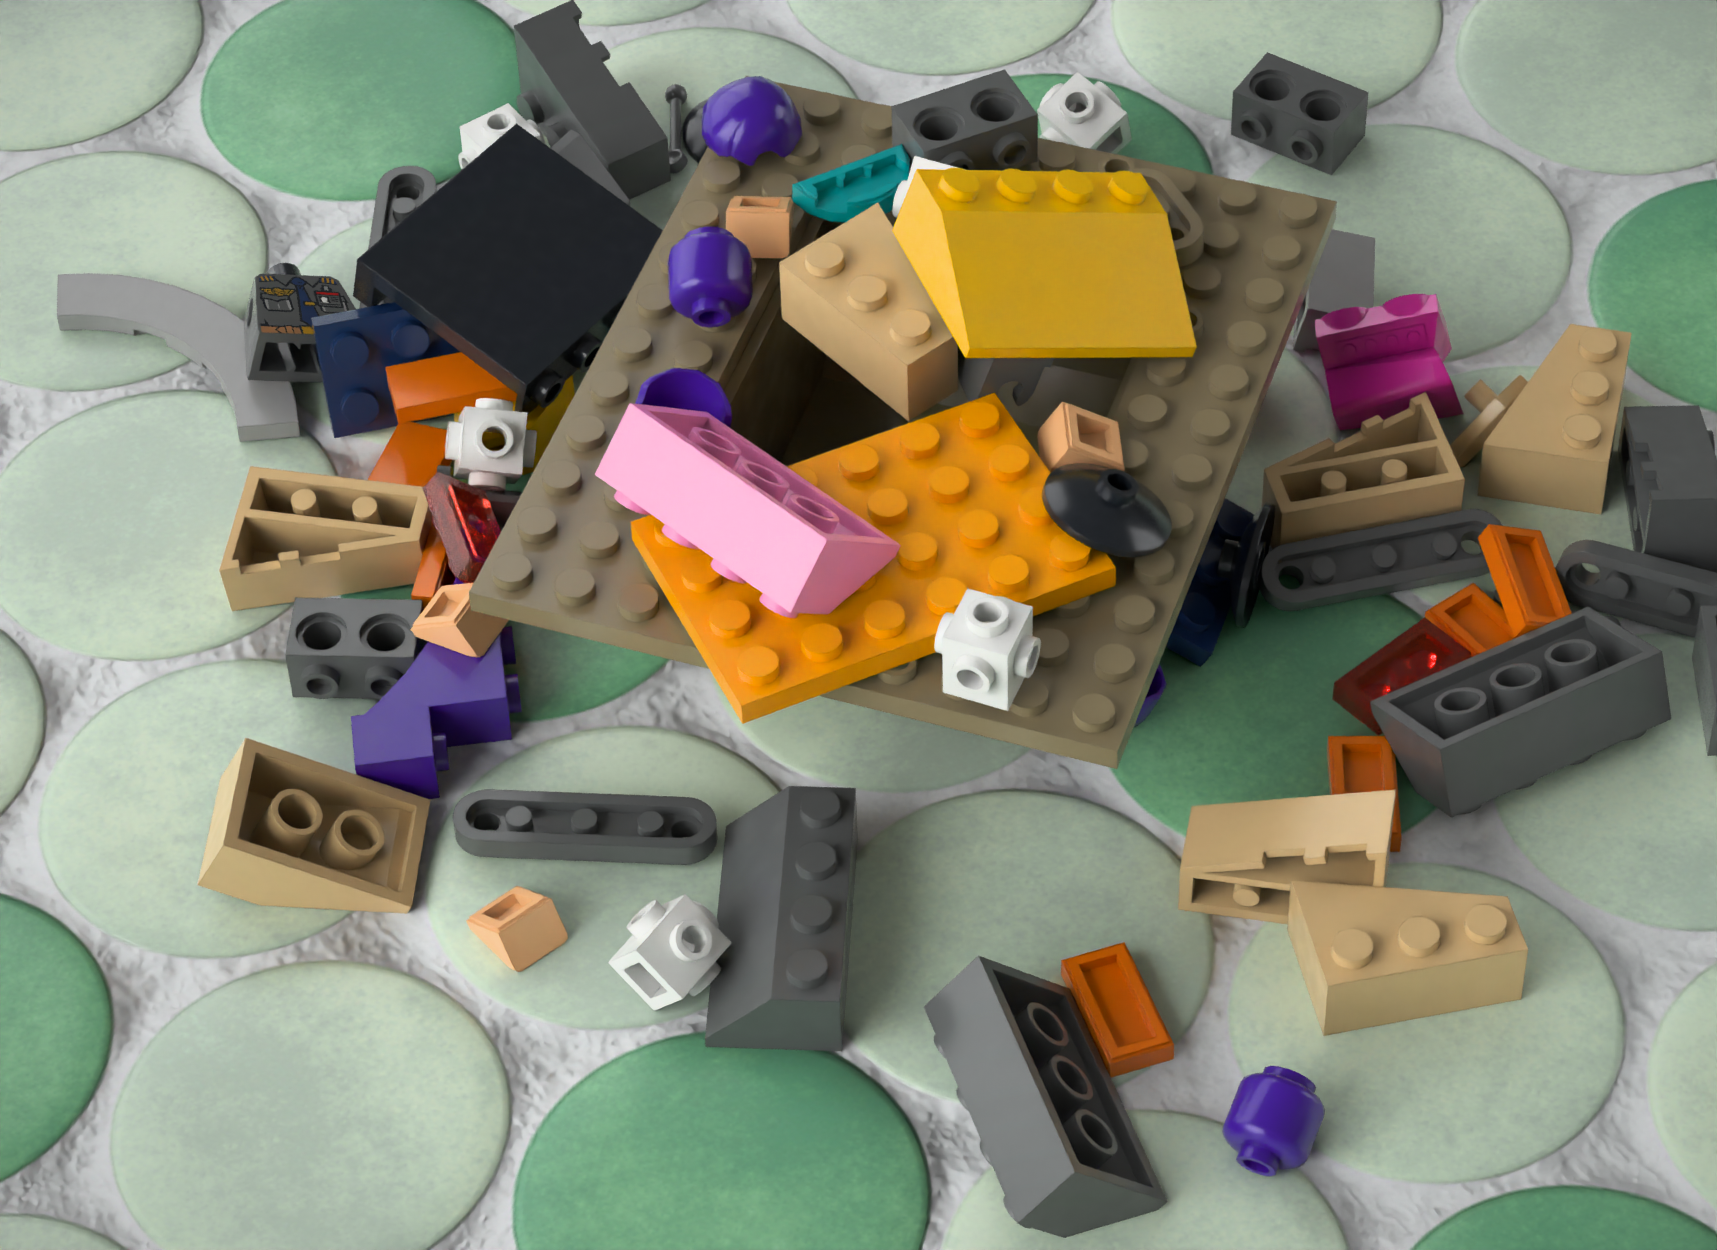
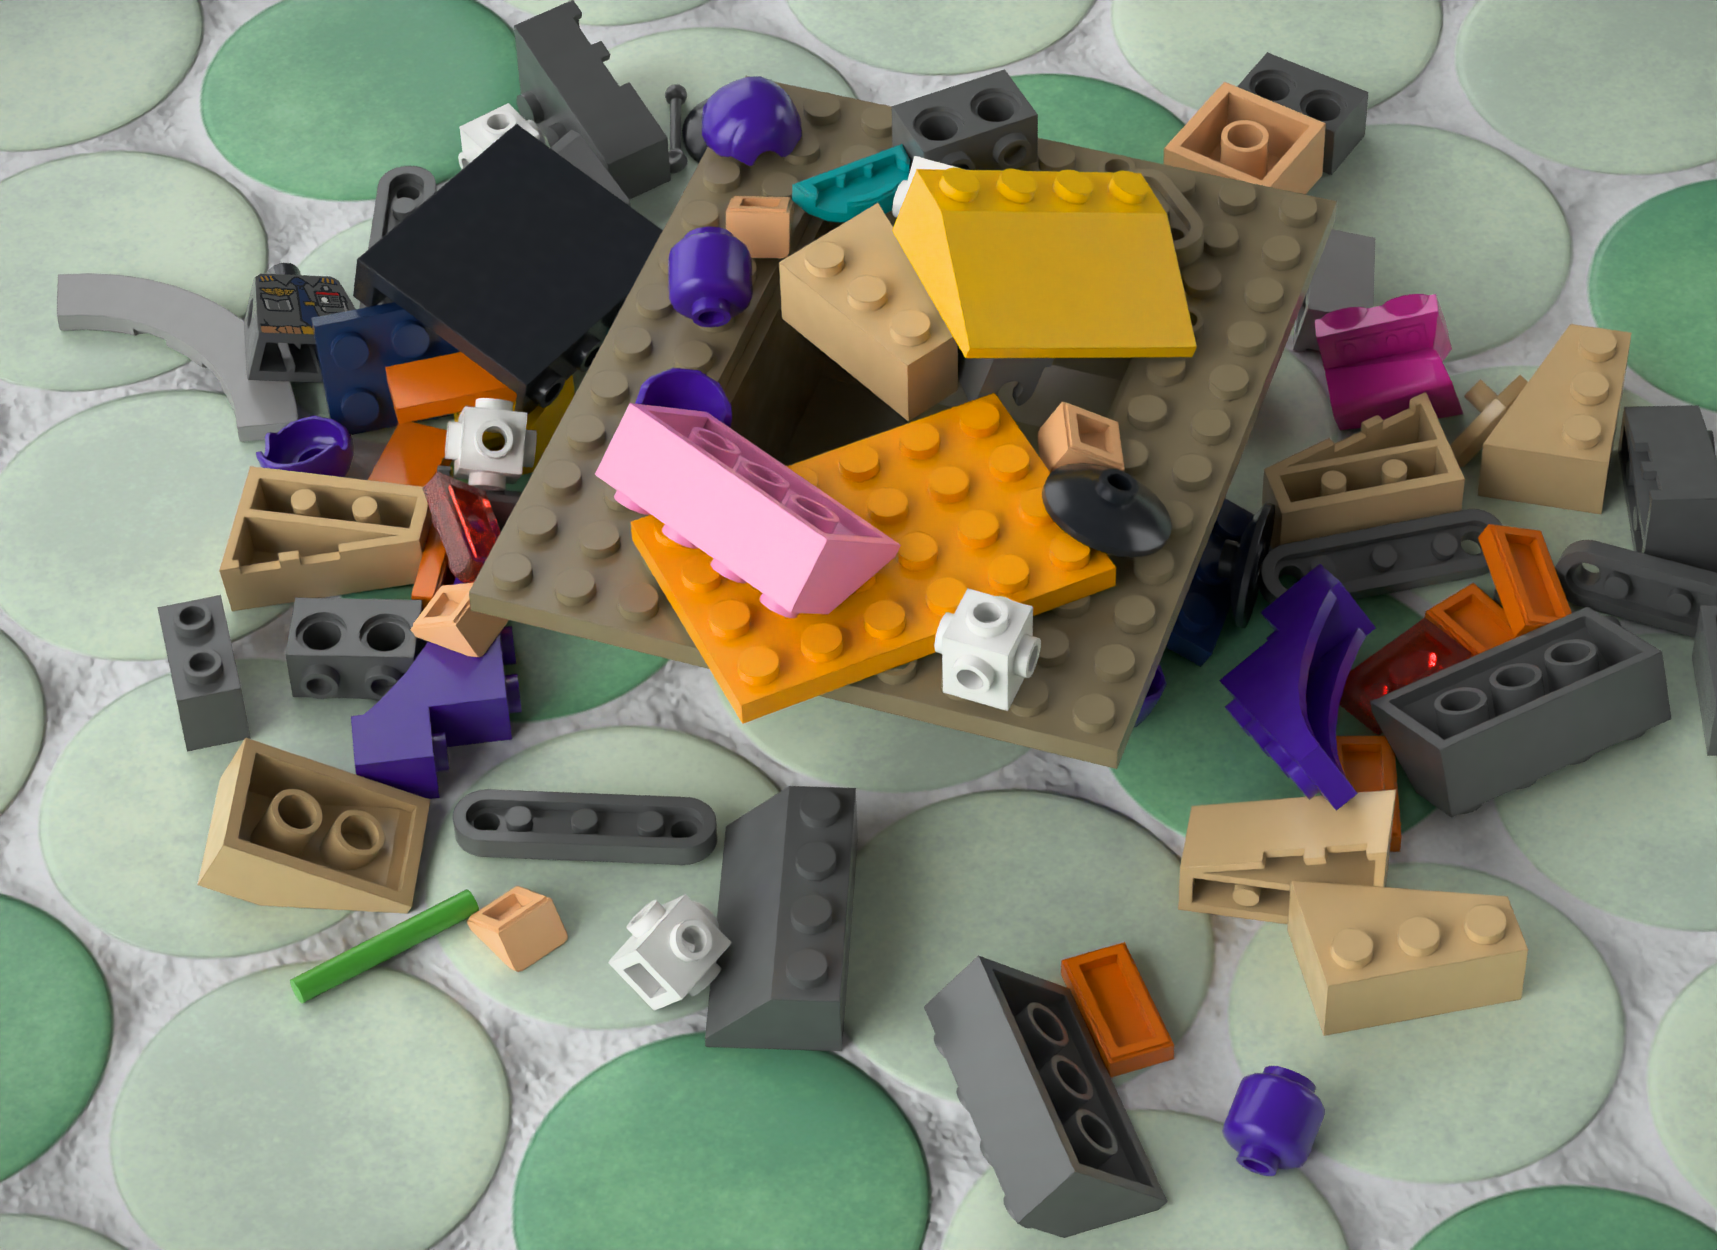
(204, 673): none -> dark grey brick
(309, 446): none -> dark purple hair
(384, 946): none -> bright green bar
(1084, 116): white brick -> none
(1251, 142): none -> light nougat brick
(1294, 683): none -> dark purple arch

